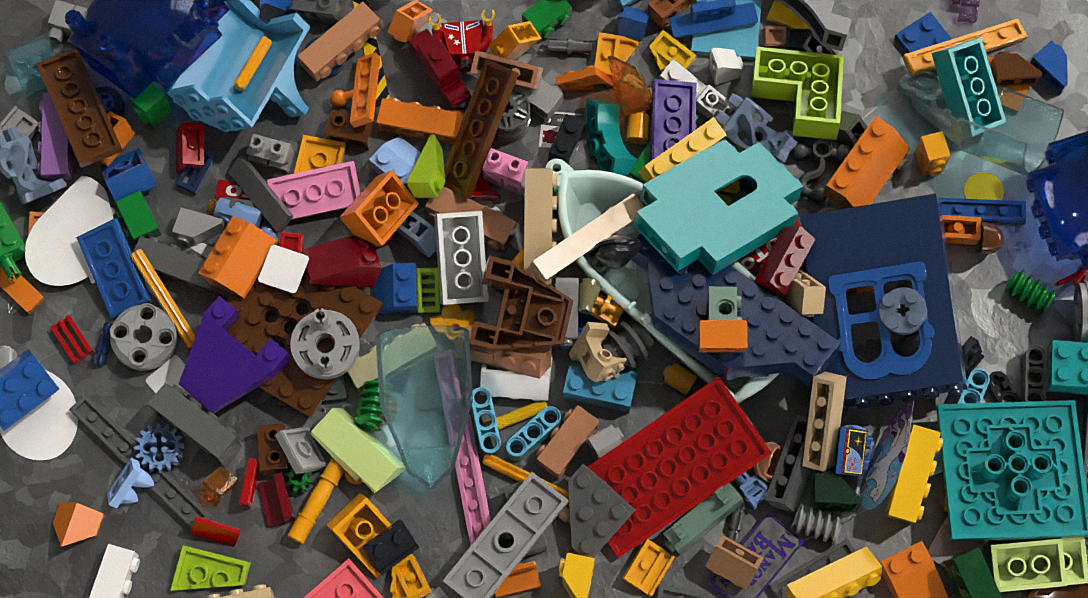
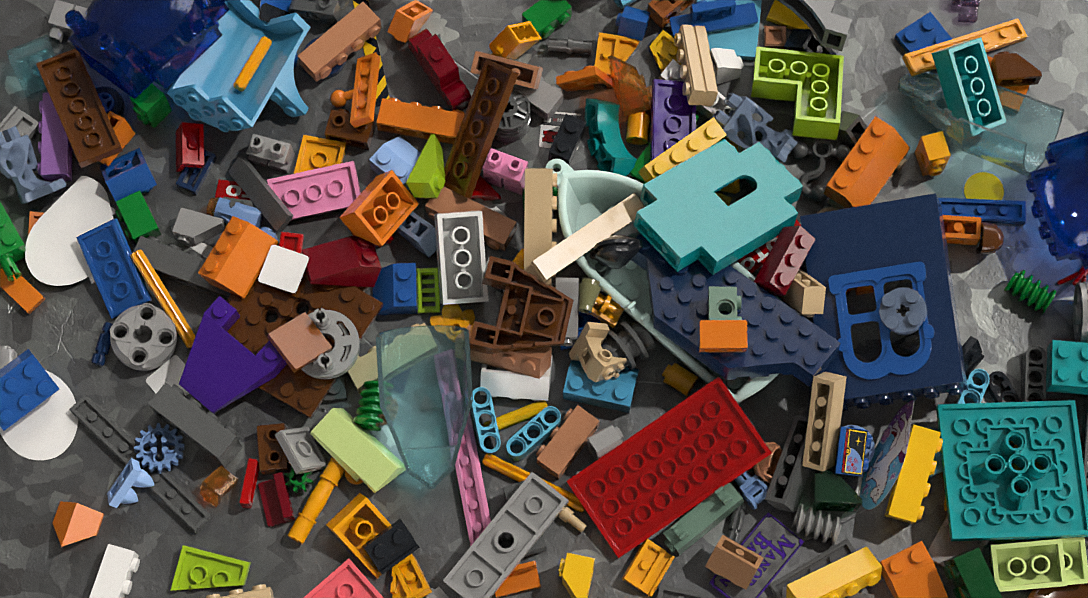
(62, 324): red tile -> none
(215, 531): red slope -> none
(299, 342): none -> tile
(464, 38): red torso -> none
(594, 512): dark grey plate -> none
(696, 65): none -> tan brick
(1053, 65): blue slope -> none

